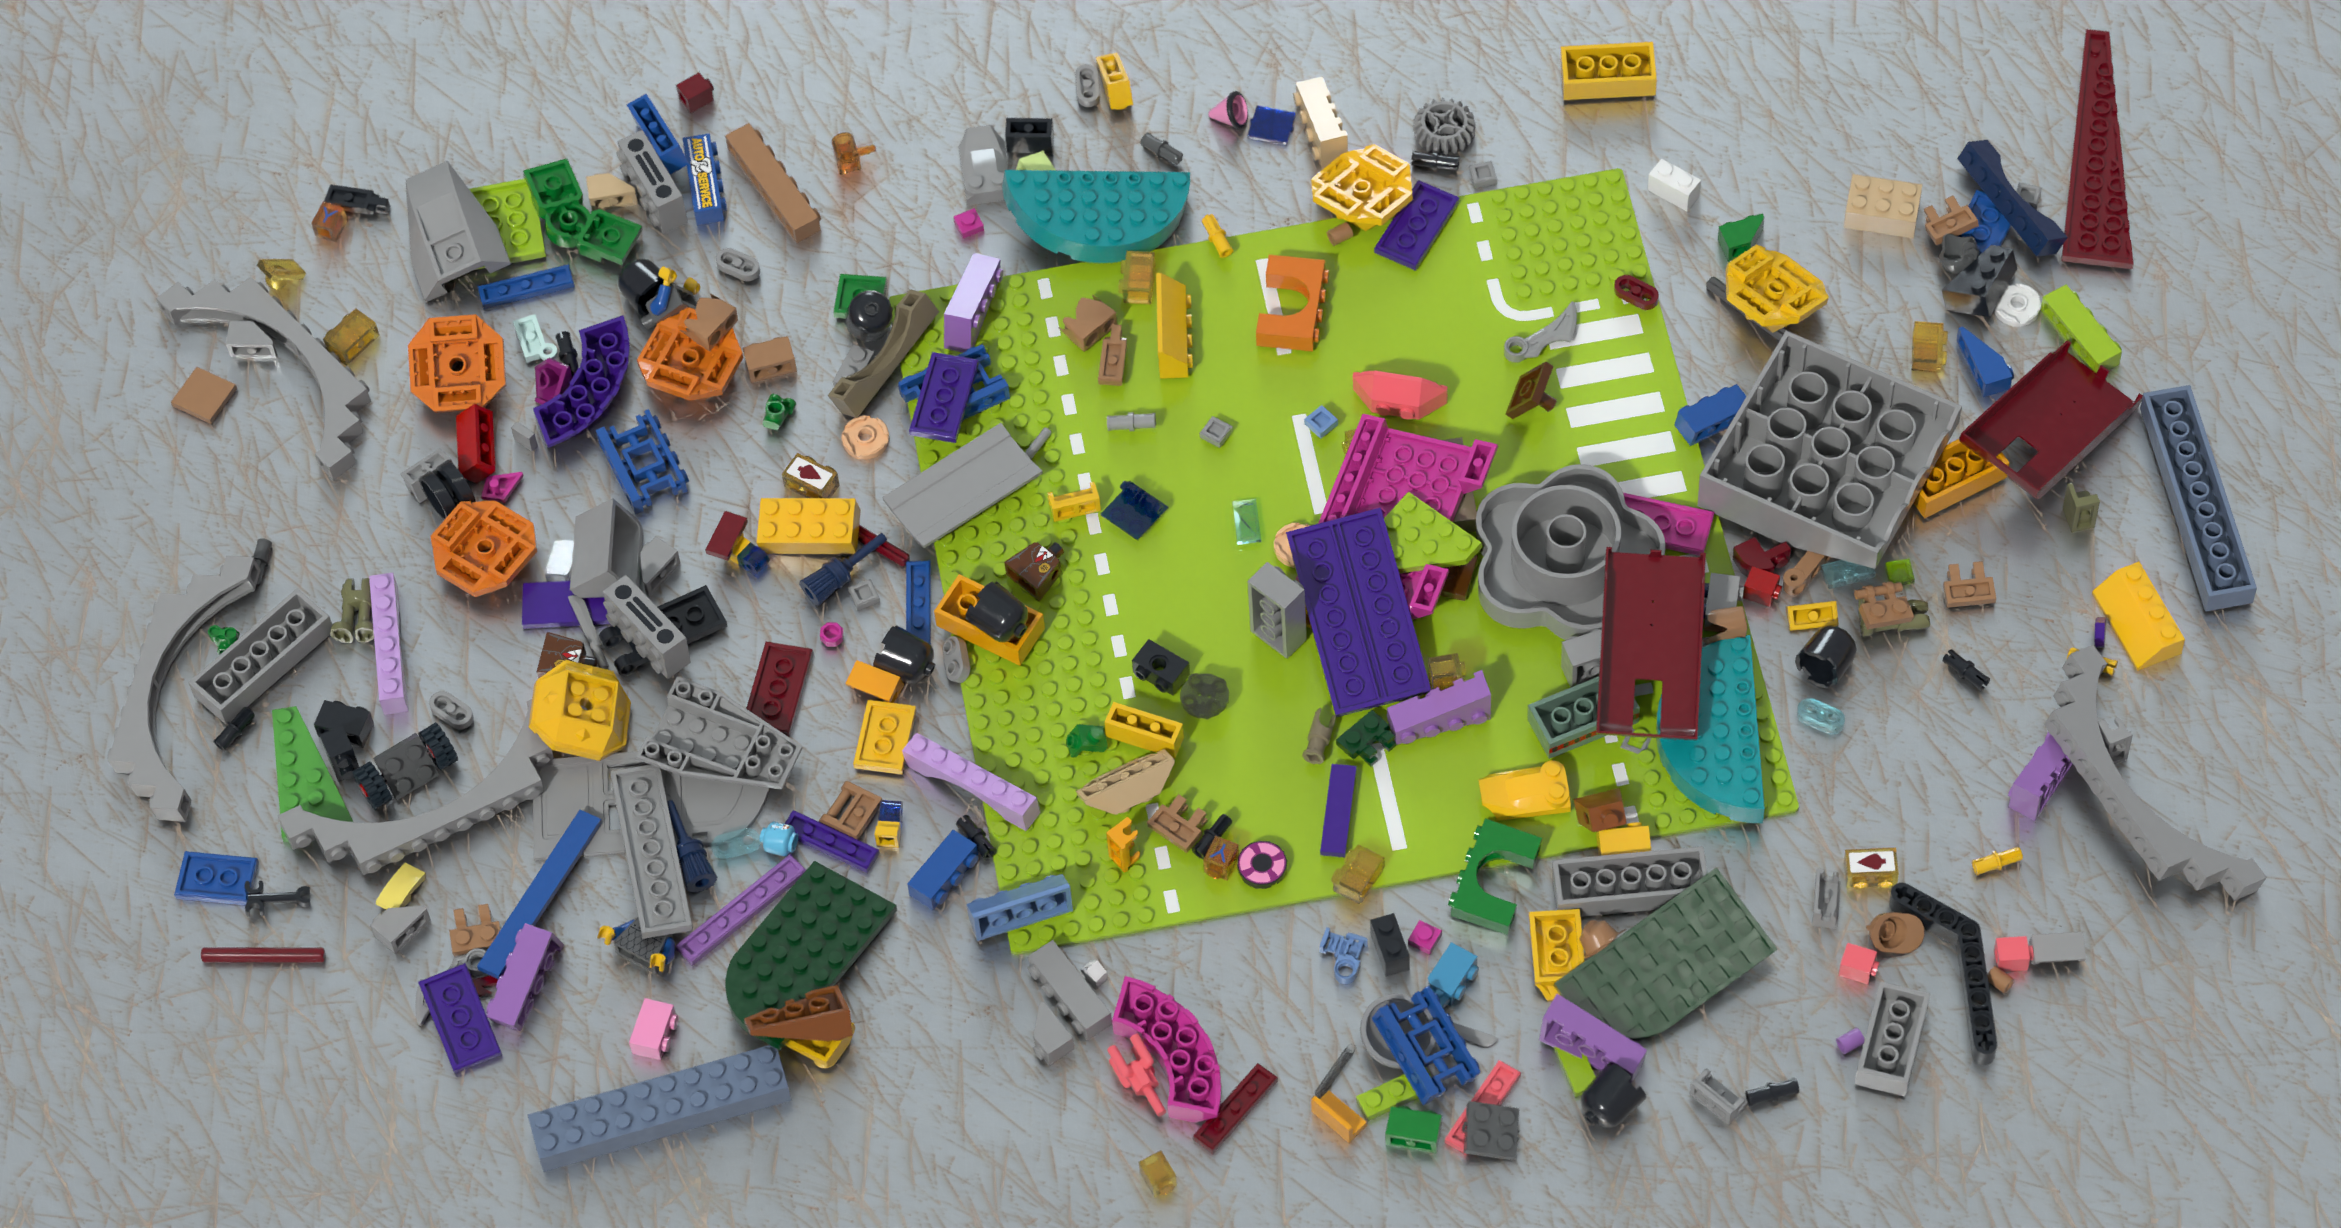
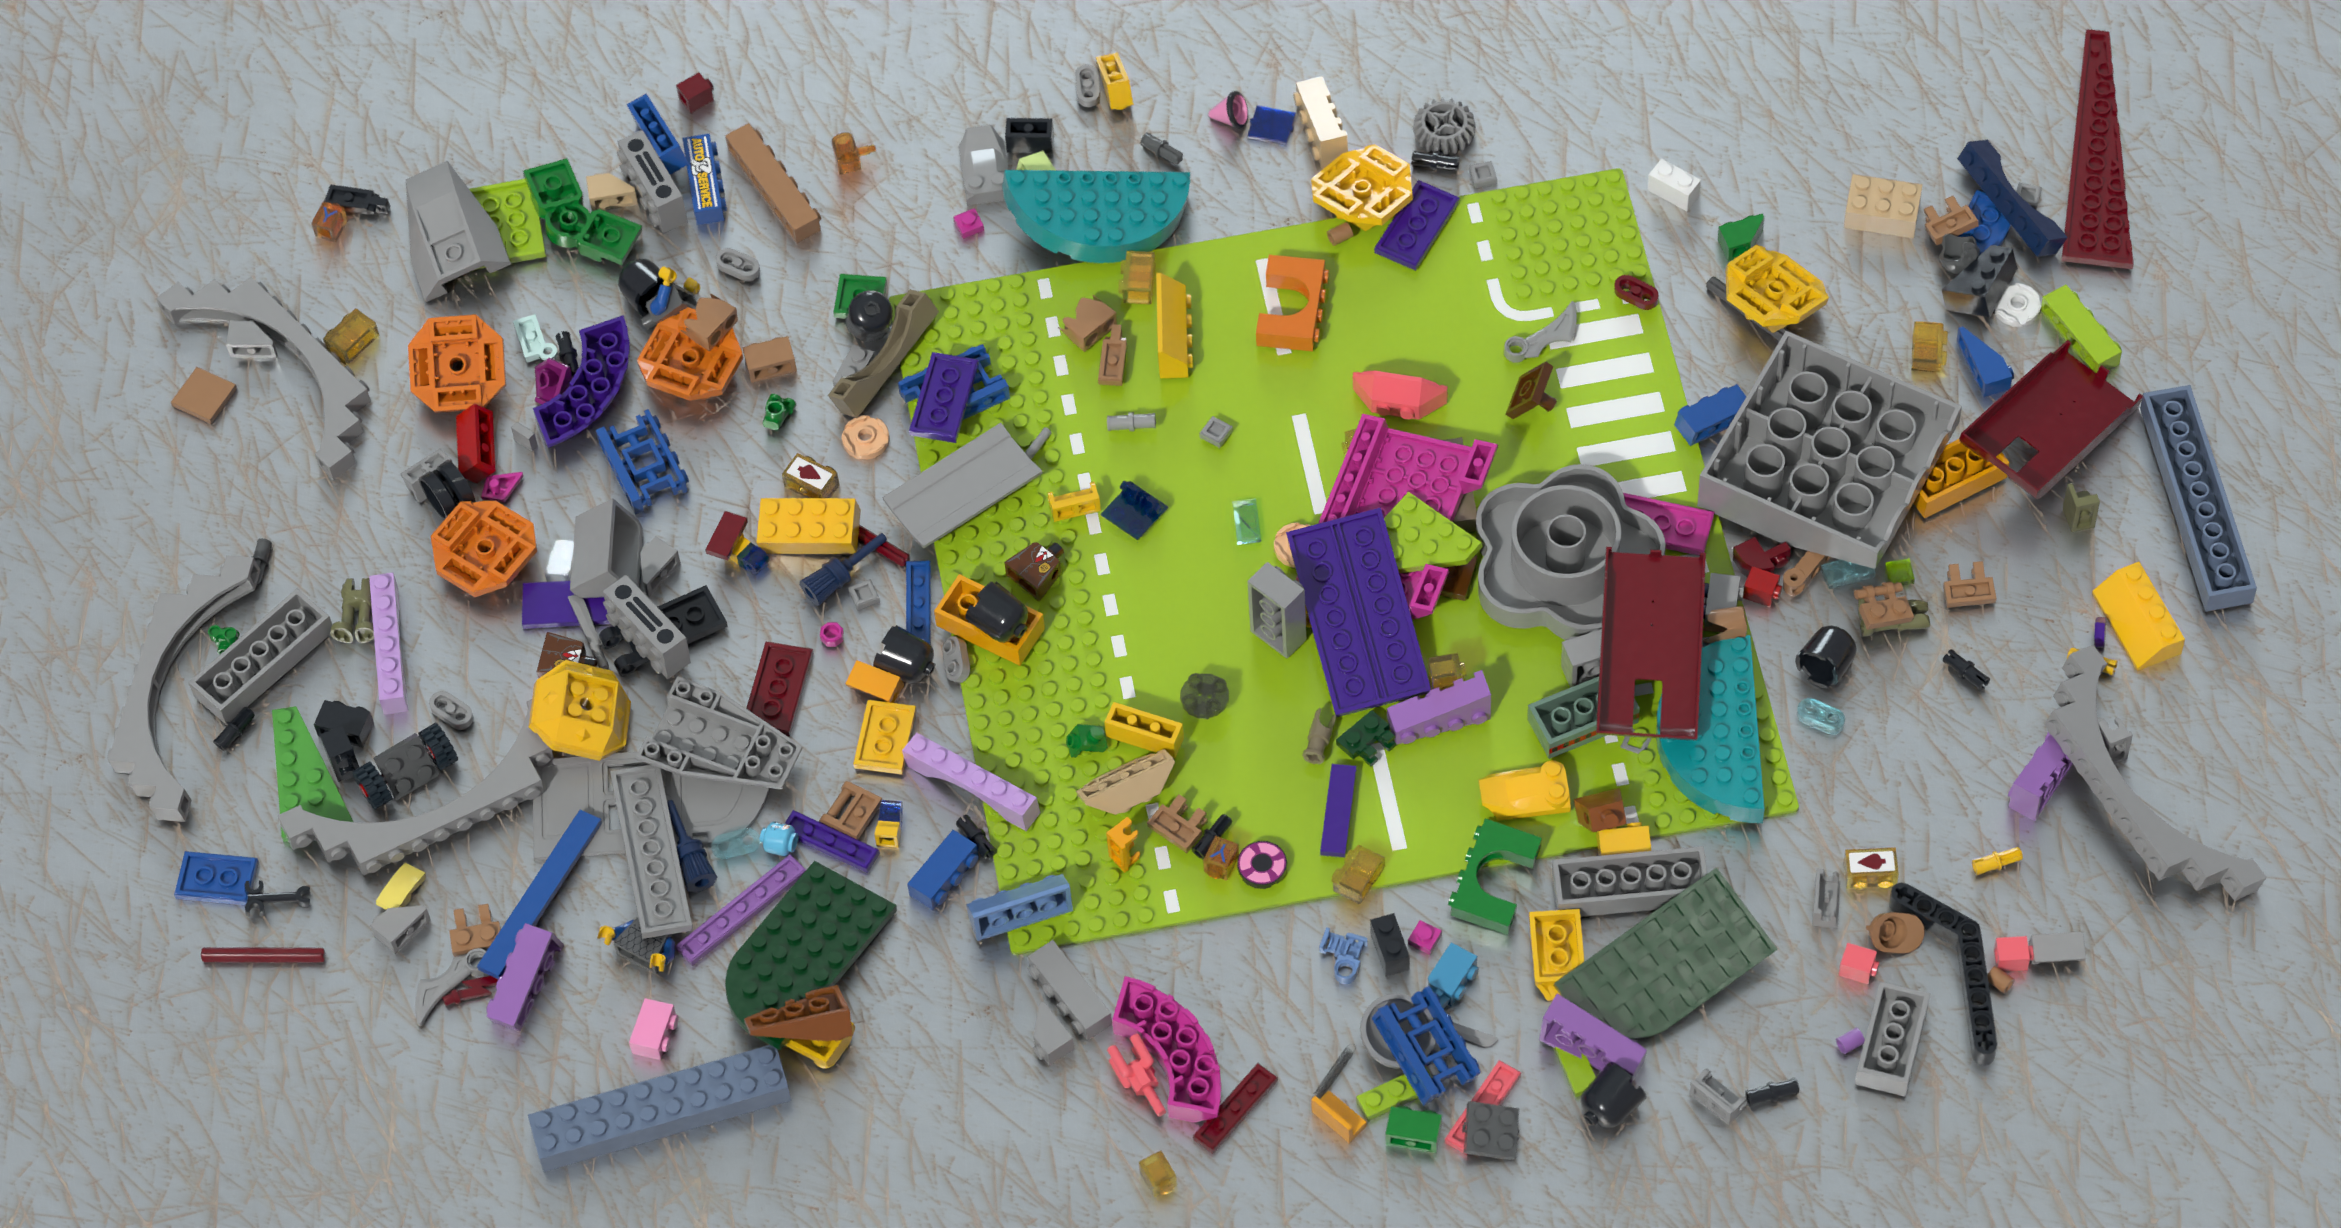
(280, 271): clear yellow tile -> none
(459, 1018): dark purple tile -> none
(526, 286): blue tile -> none
(971, 302): wedge -> none
(1094, 973): white piece -> none
(1154, 656): black brick -> none
(1217, 236): yellow axle -> none
(1321, 421): medium blue plate -> none
(1597, 936): medium nougat piece -> none
(1608, 70): yellow brick -> none
(1812, 615): yellow slope -> none

